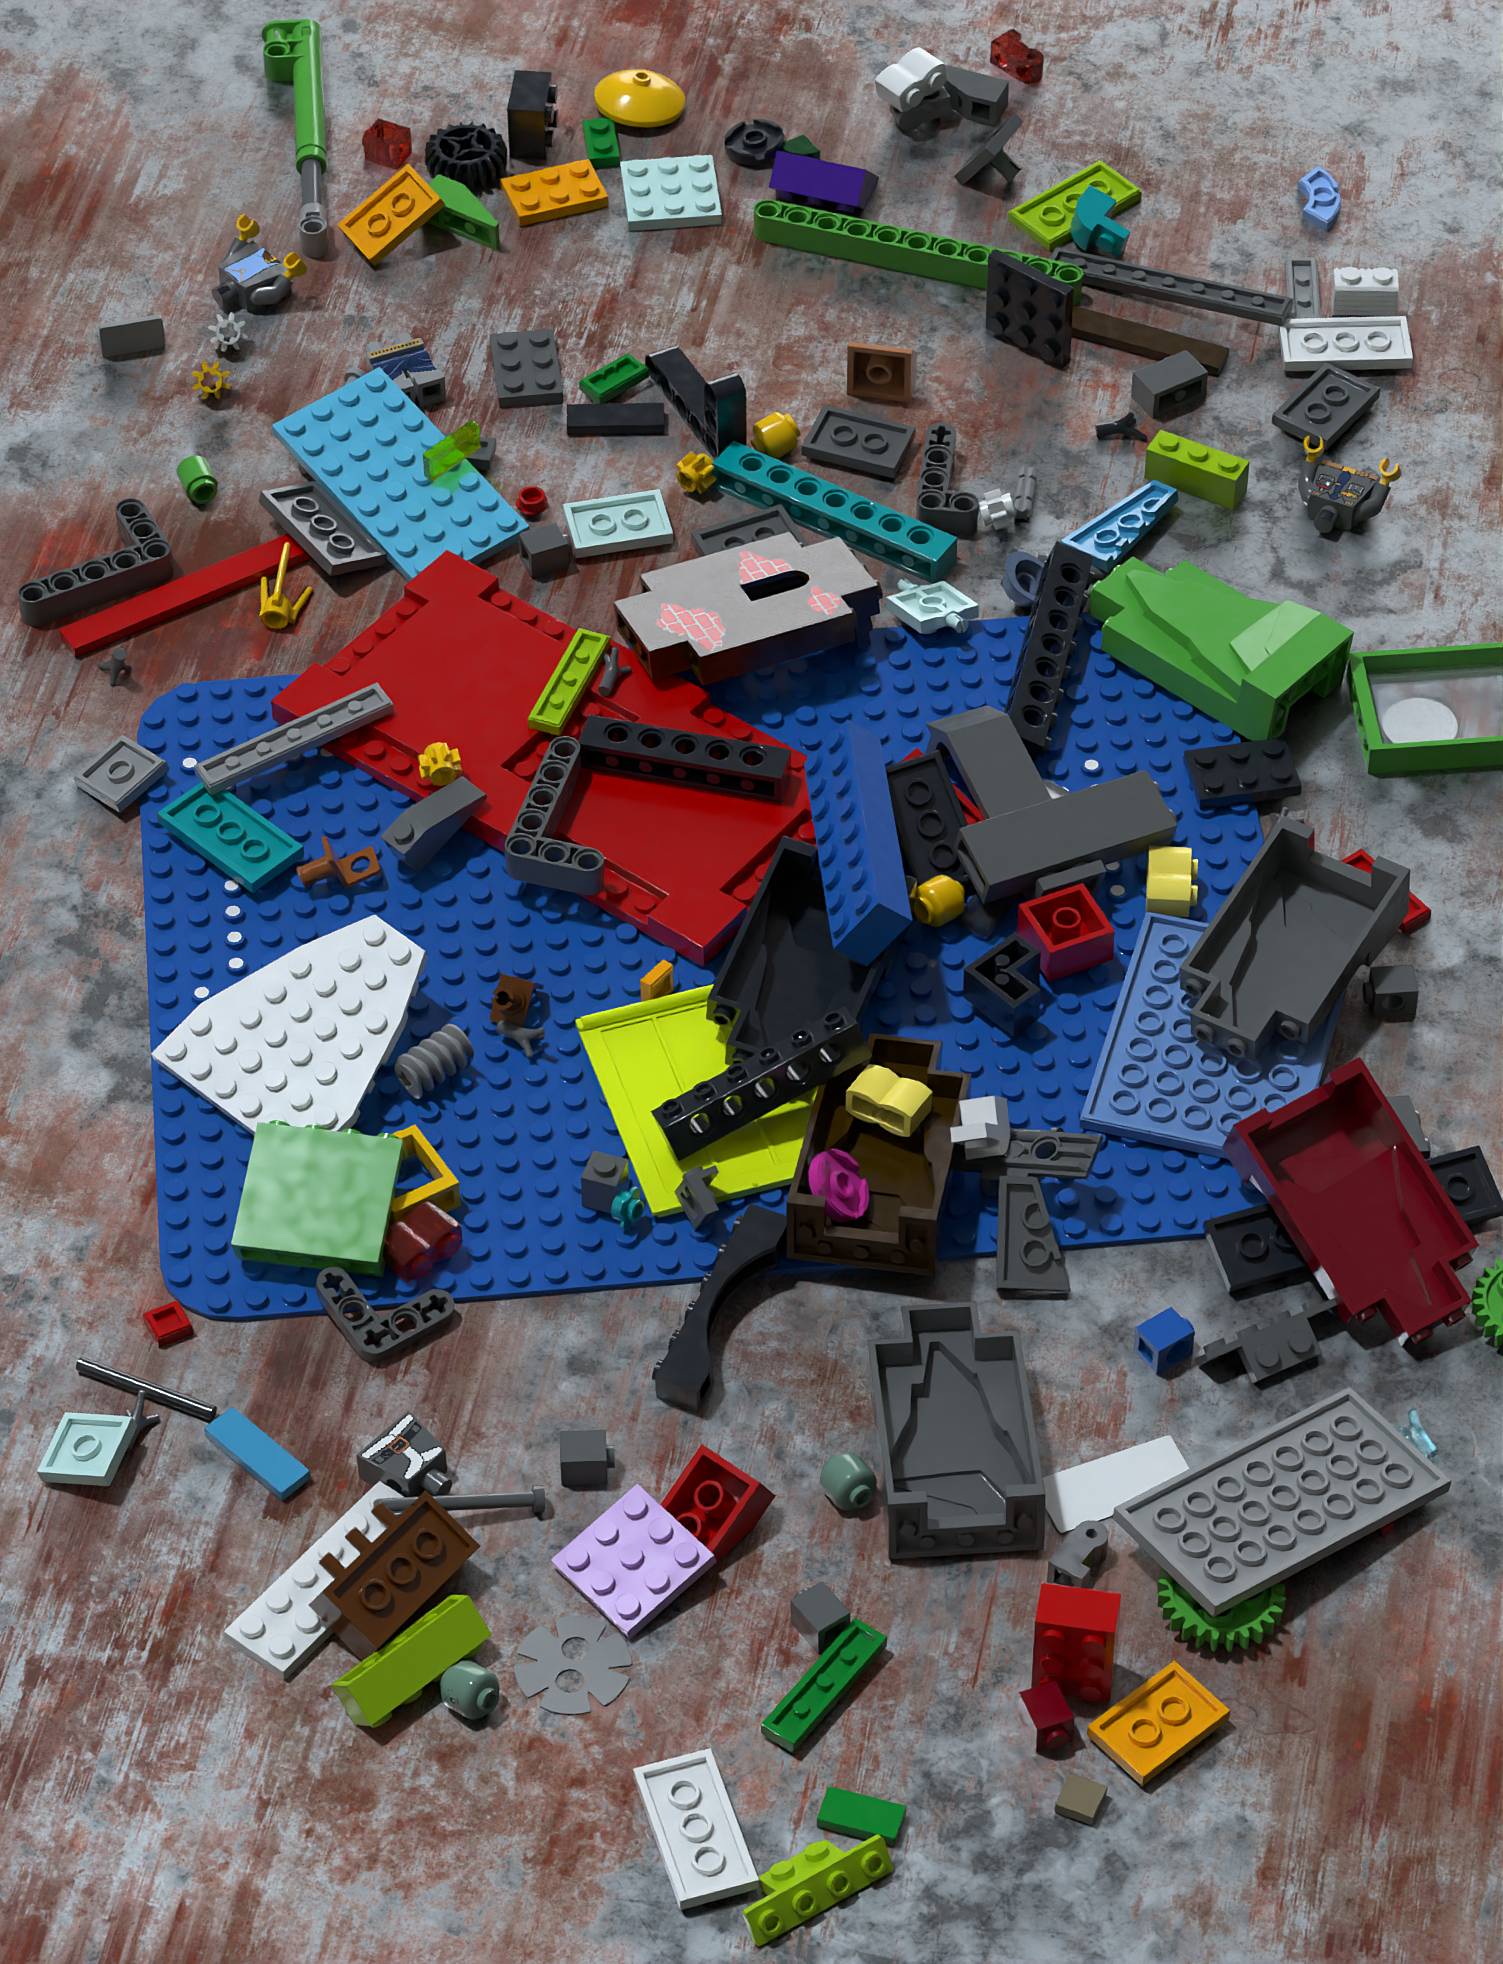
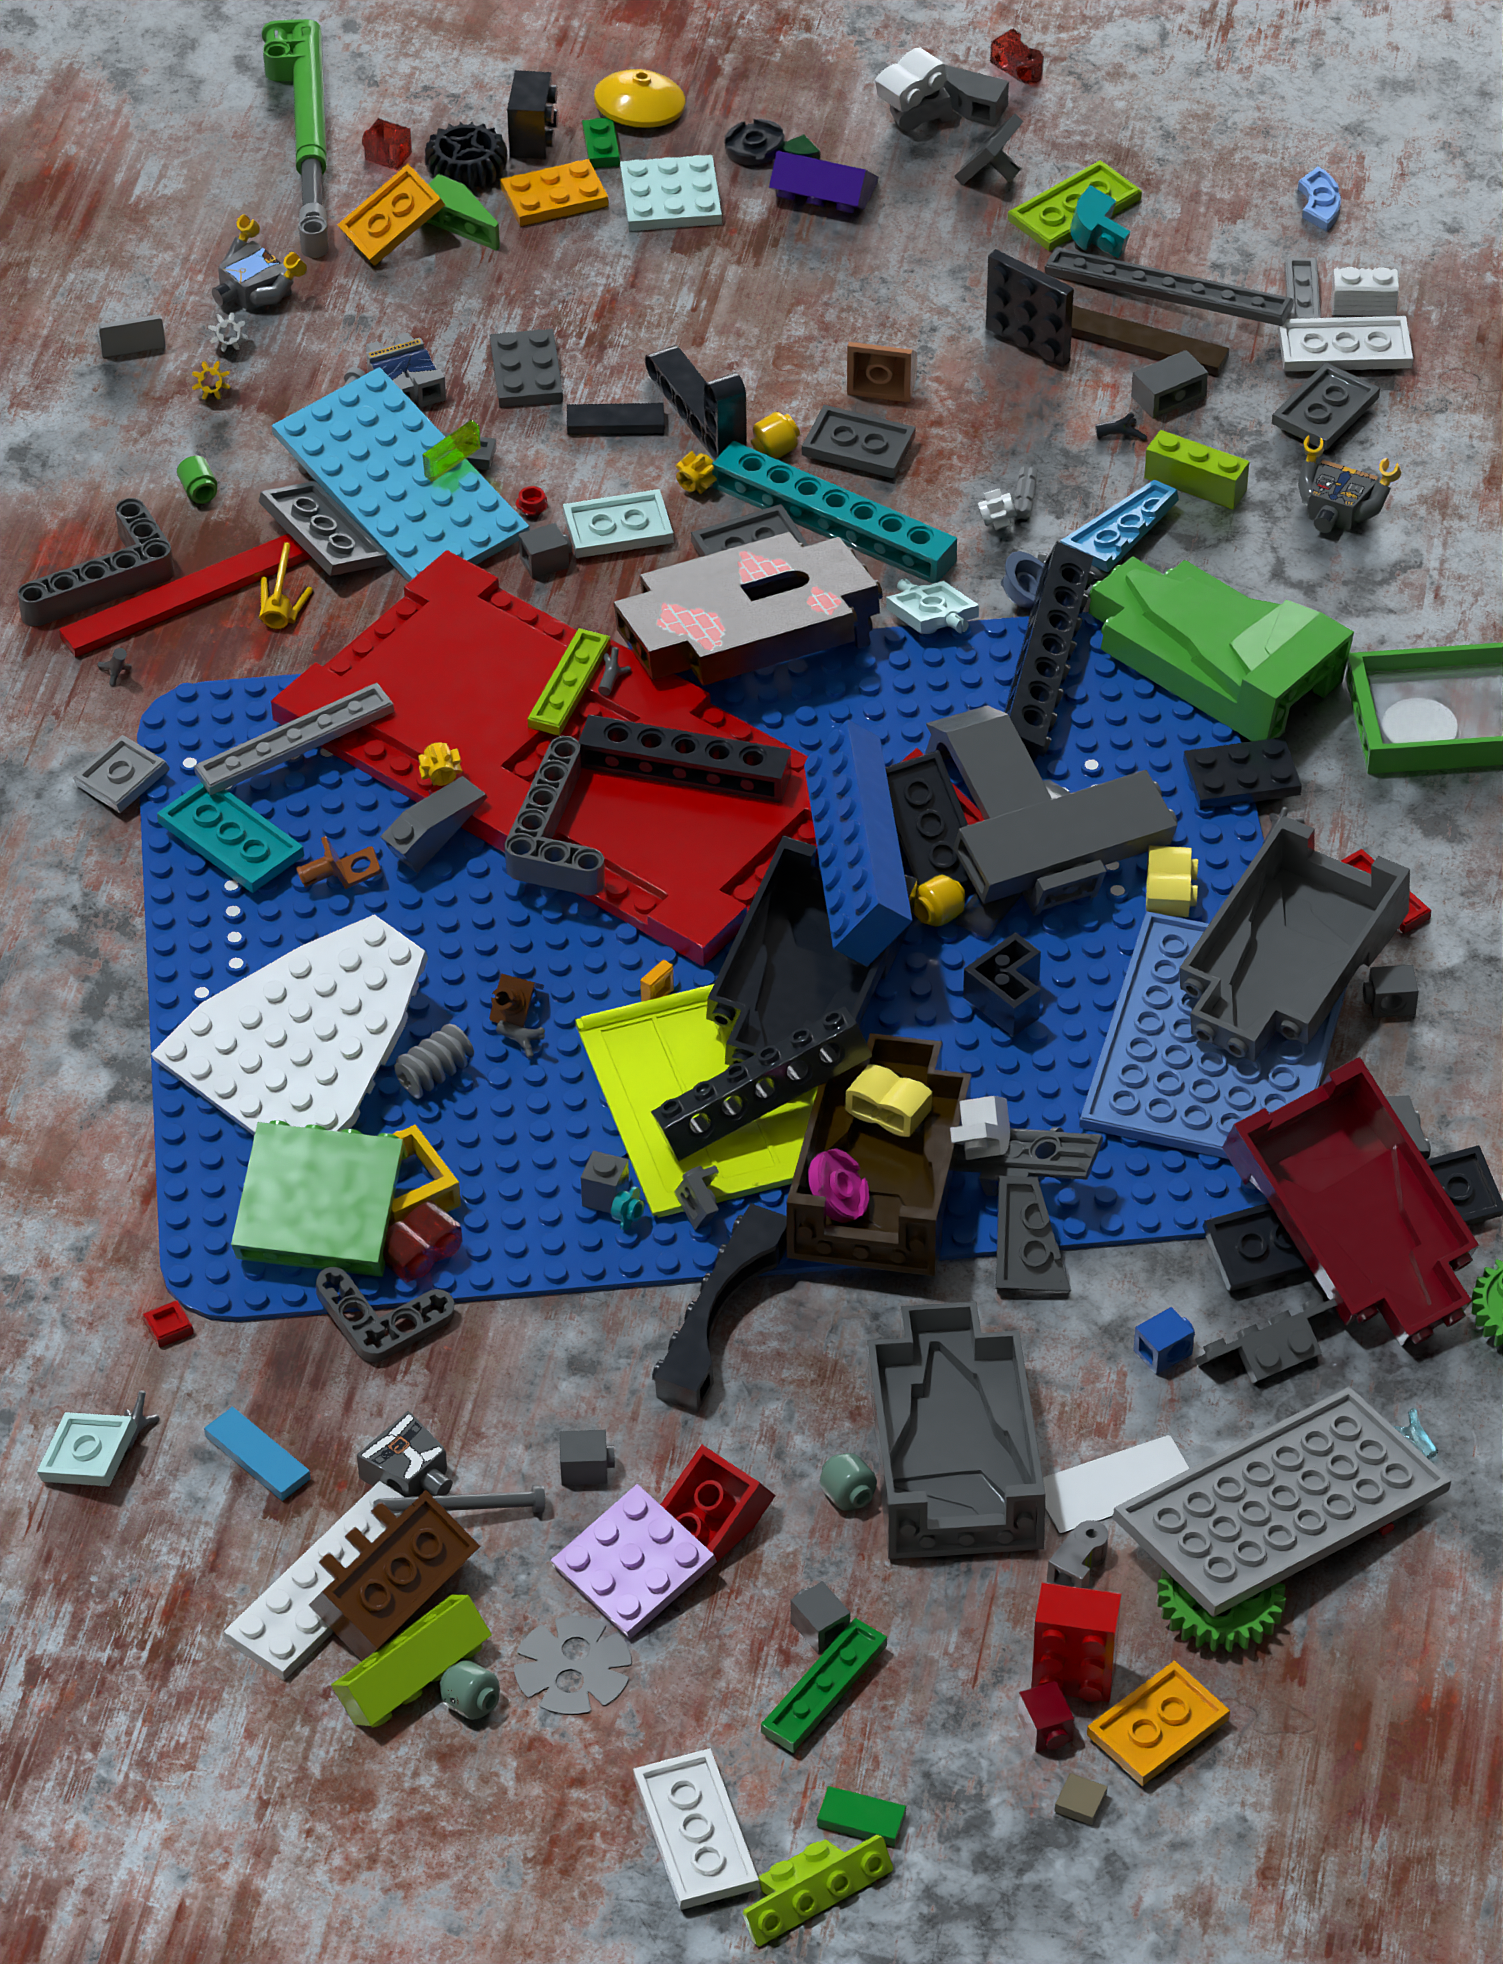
(152, 1390): black bar -> none
(614, 379): green plate -> none
(892, 246): bright green beam -> none
(935, 502): dark grey beam -> none
(1067, 931): red brick -> none

